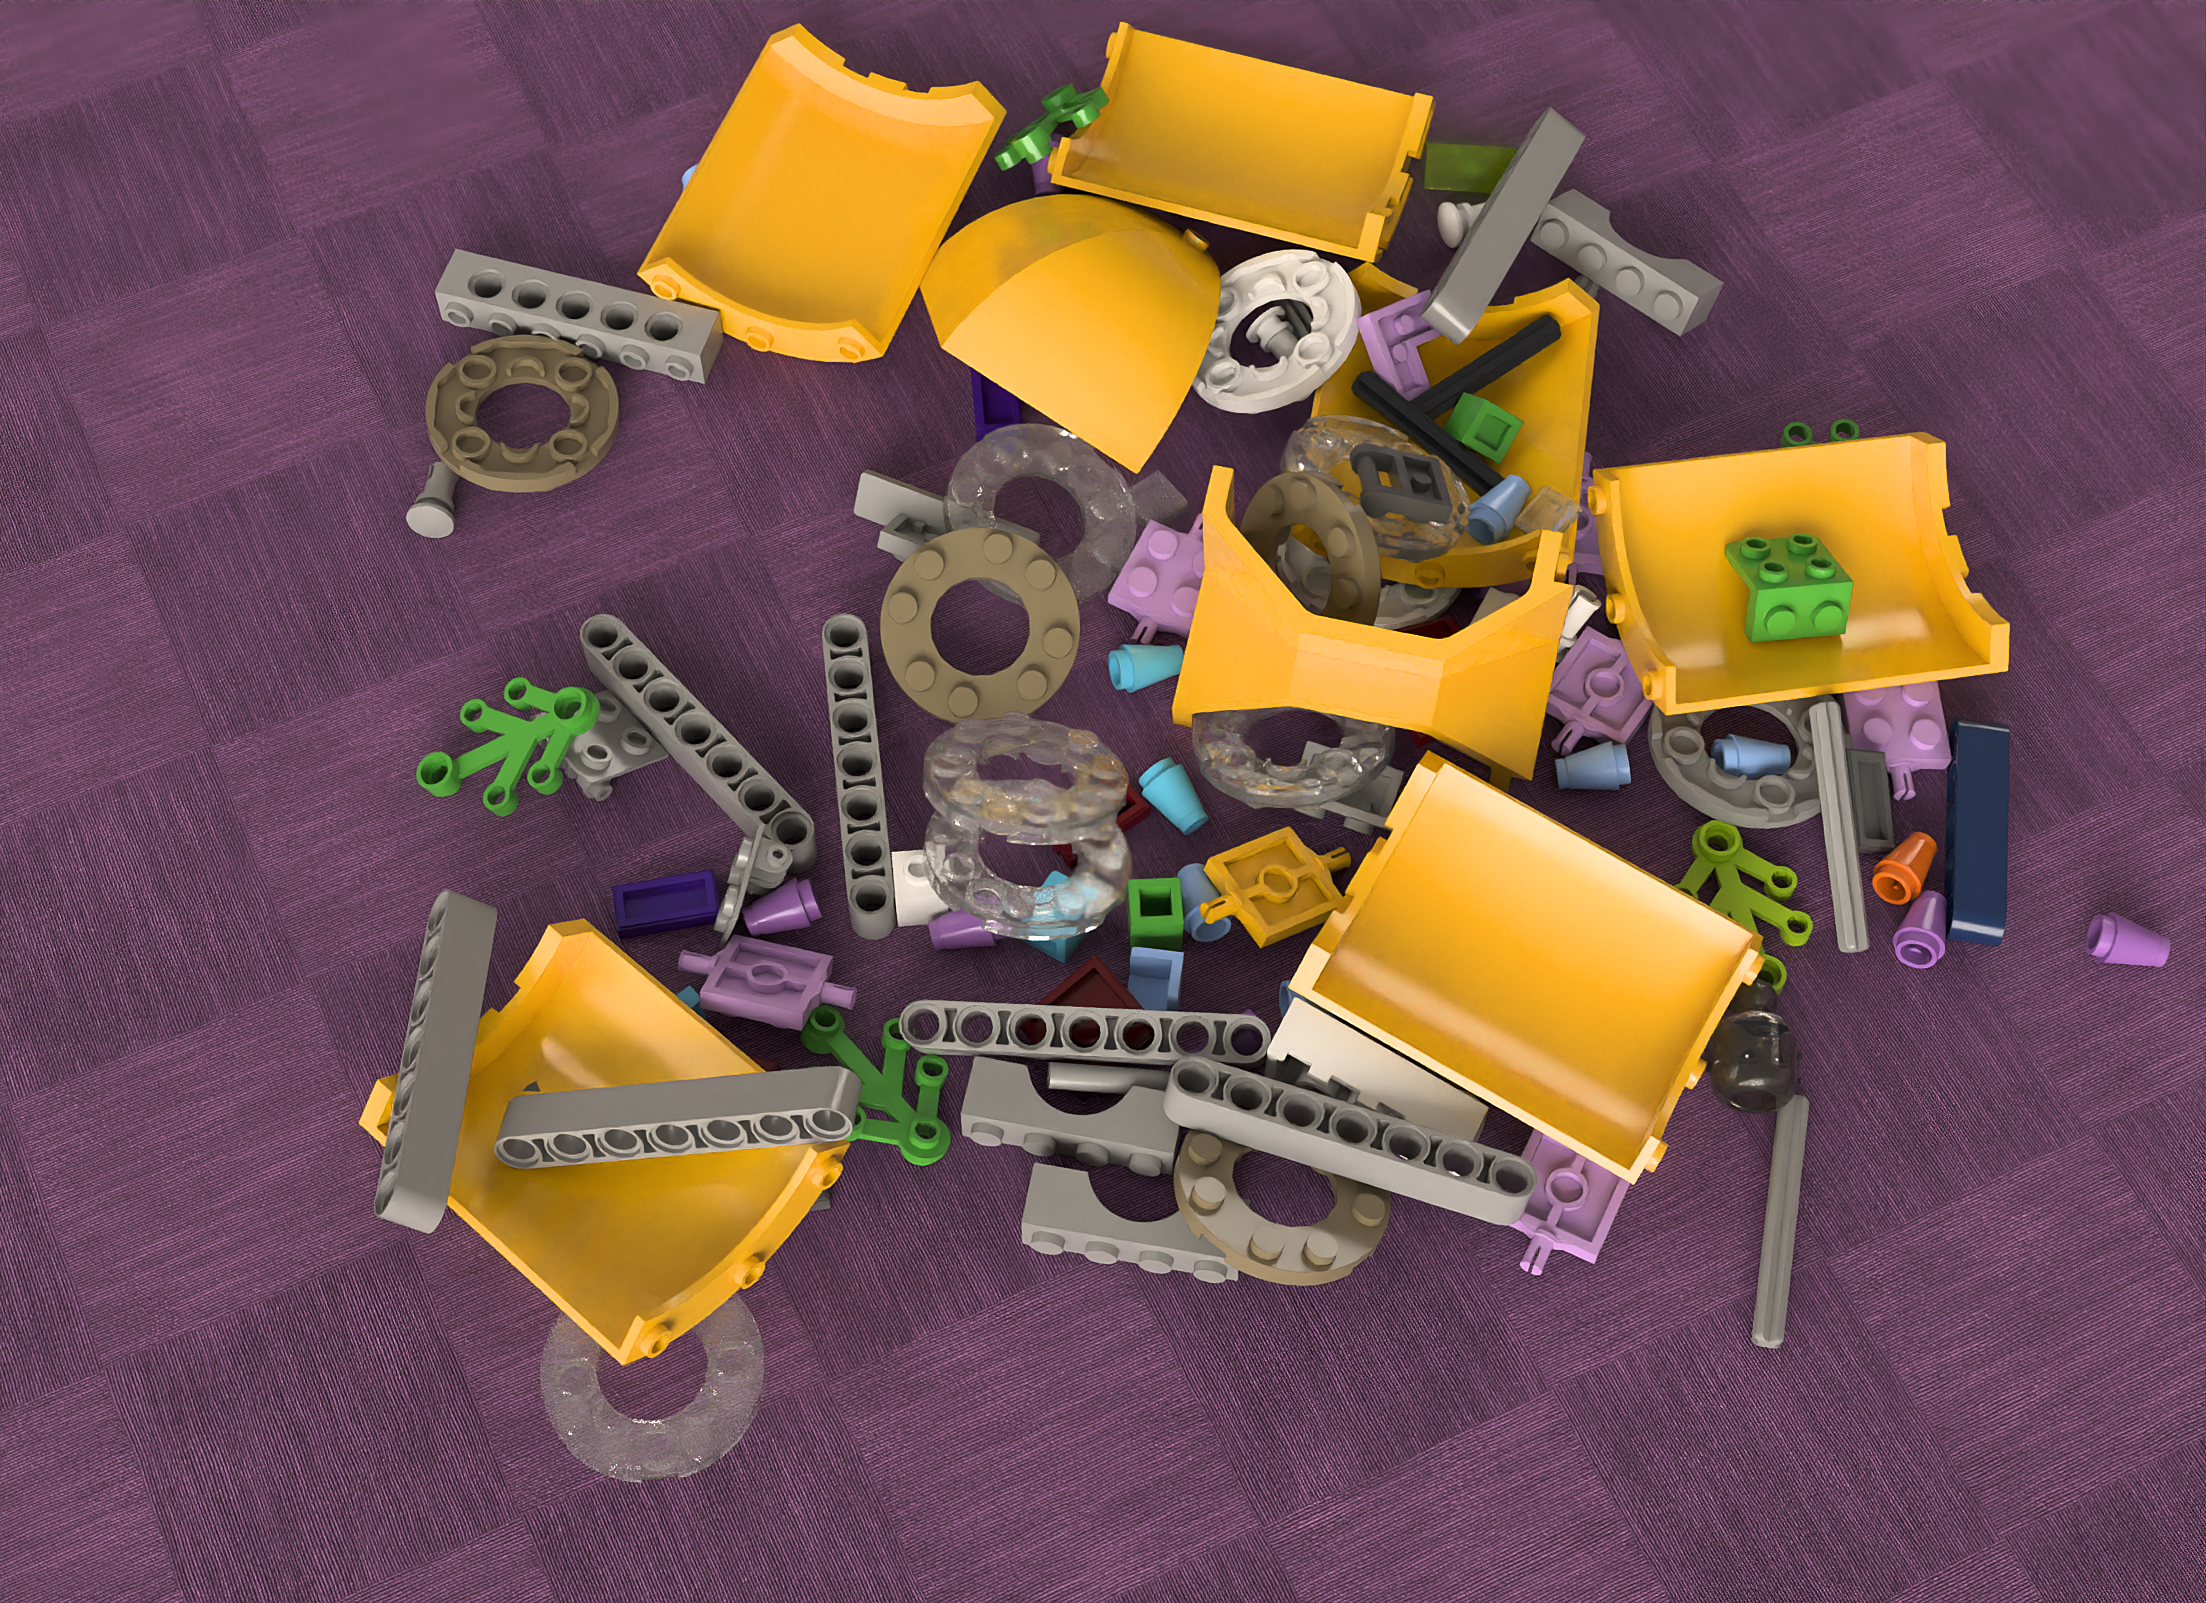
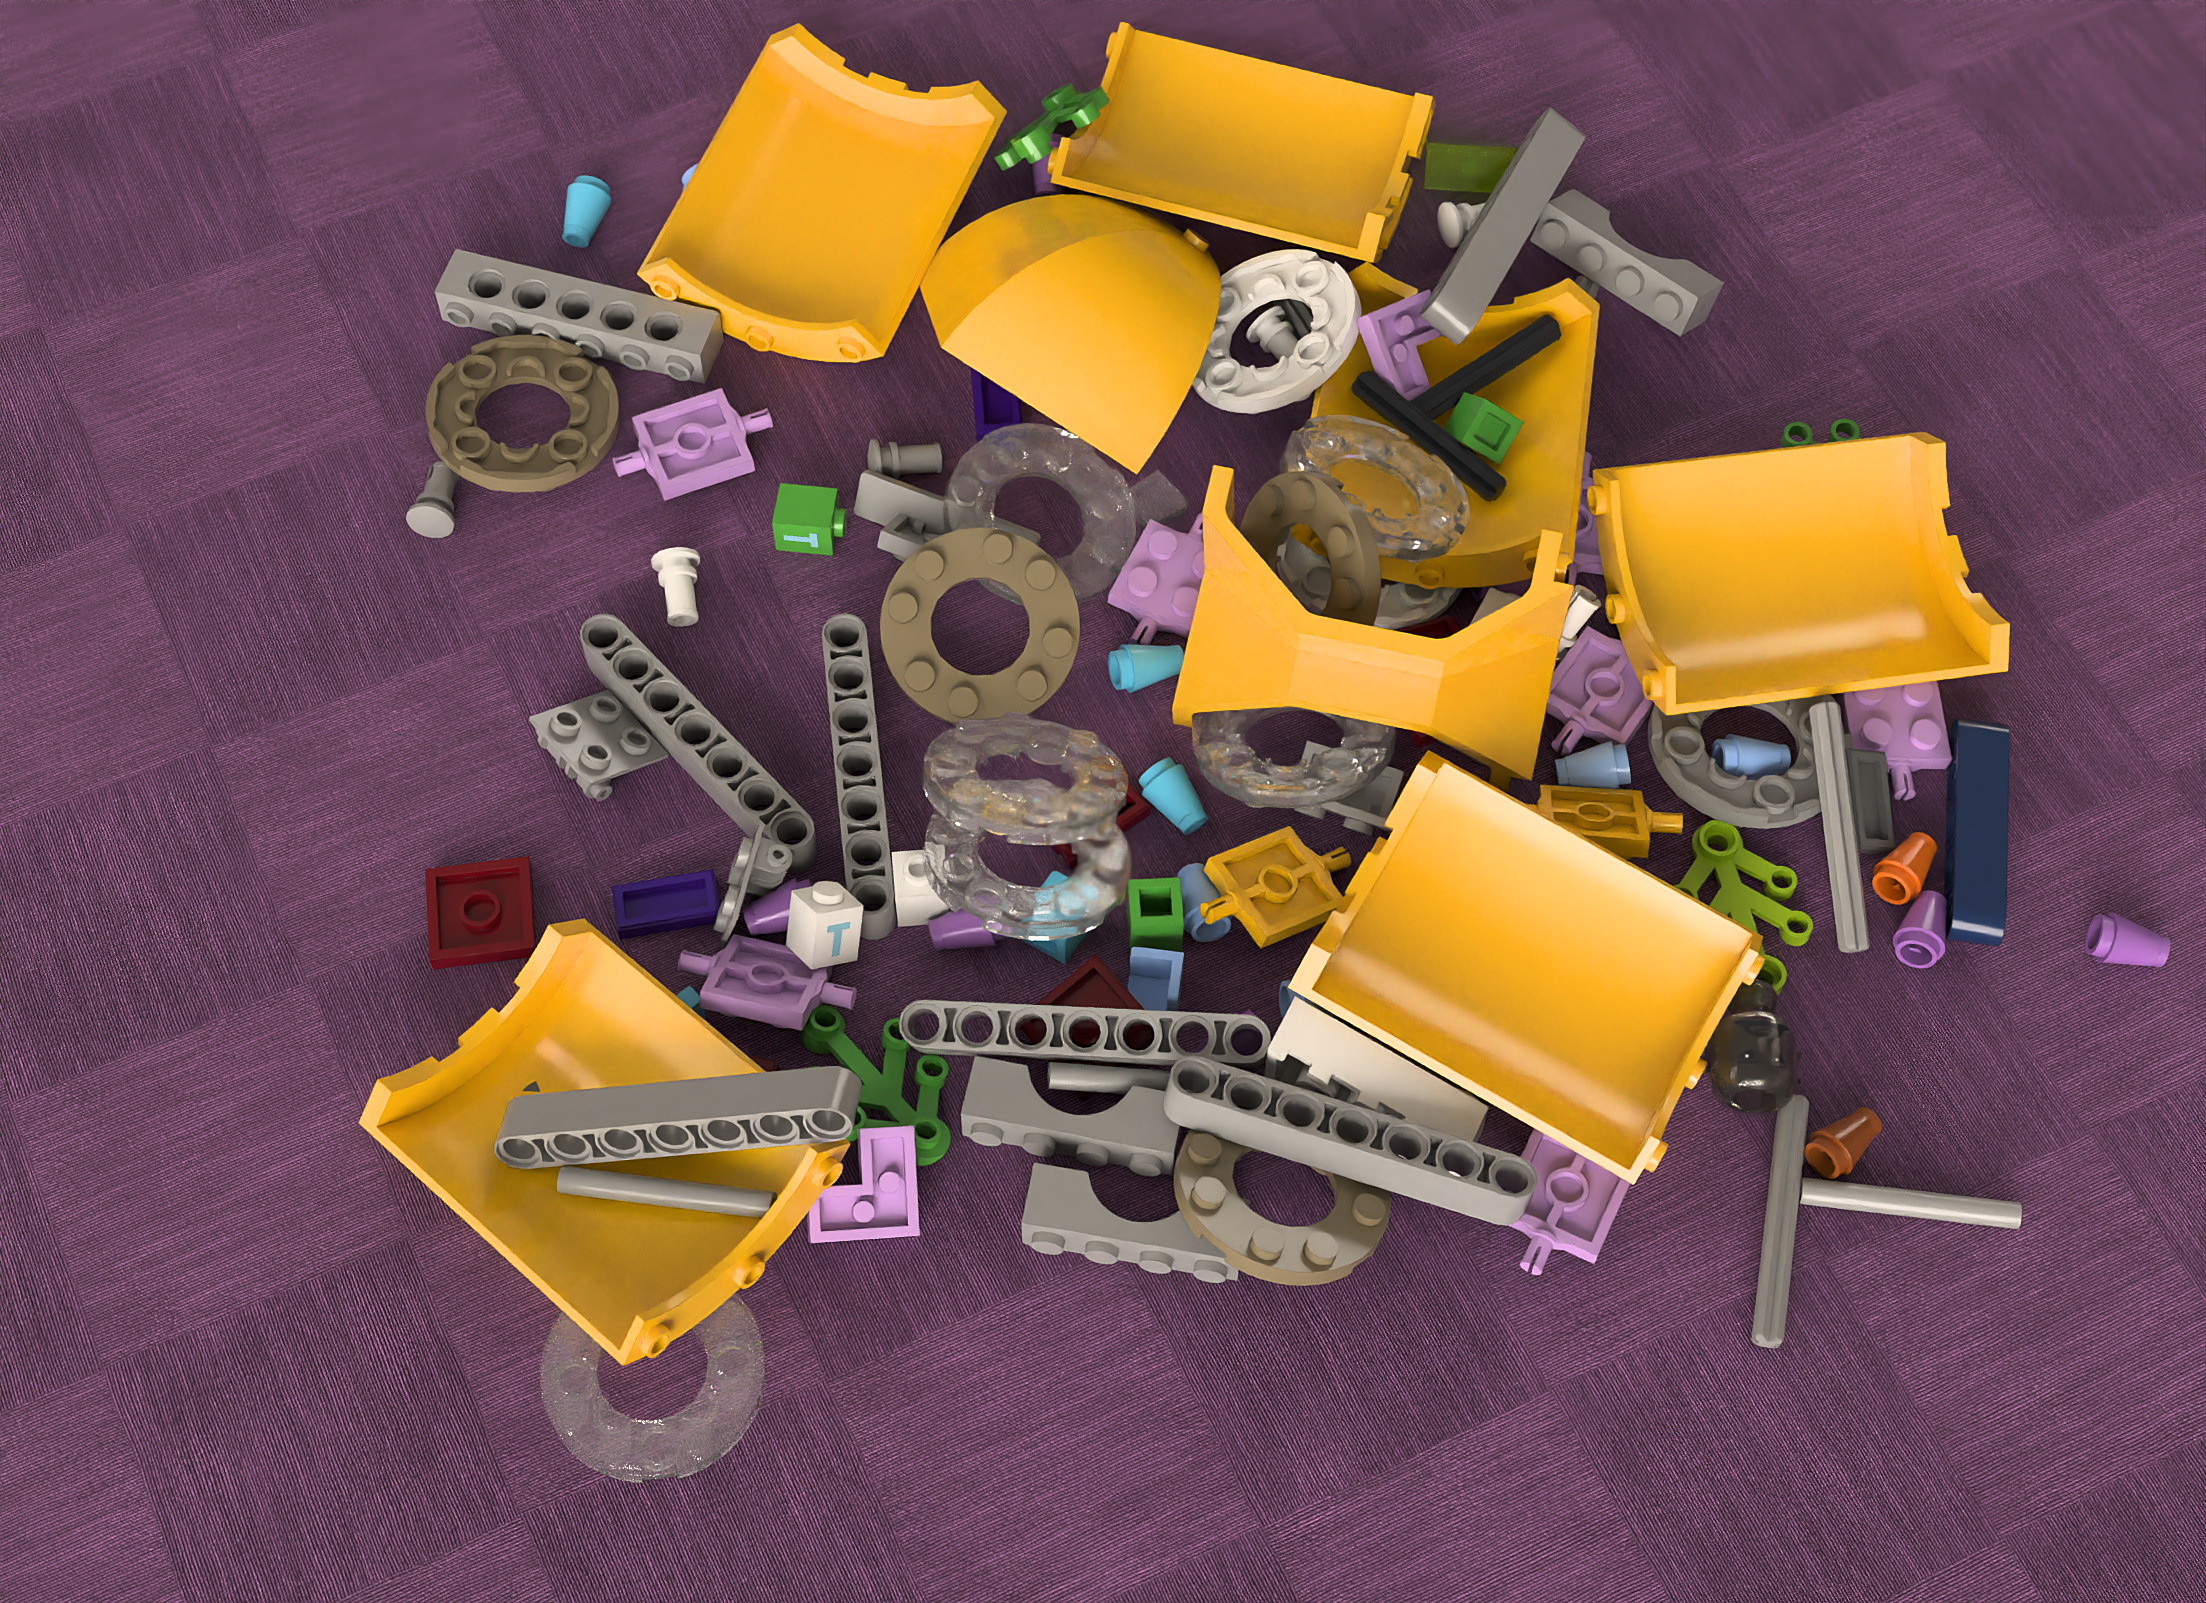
(436, 1063): light grey beam -> none
(480, 912): none -> dark red tile
(516, 744): bright green plant -> none
(585, 208): none -> medium azure cone
(665, 1192): none -> light grey piece
(677, 576): none -> white pin
(693, 443): none -> lavender plate
(808, 519): none -> bright green brick
(824, 925): none -> white brick
(883, 1200): none -> lavender plate
(901, 460): none -> light grey pin
(1416, 484): dark grey plate -> none
(1496, 510): light blue cone -> none
(1549, 512): clear tile -> none
(1608, 817): none -> yellow plate
(1792, 587): bright green bracket -> none
(1839, 1146): none -> dark orange cone
(1910, 1203): none -> light grey piece

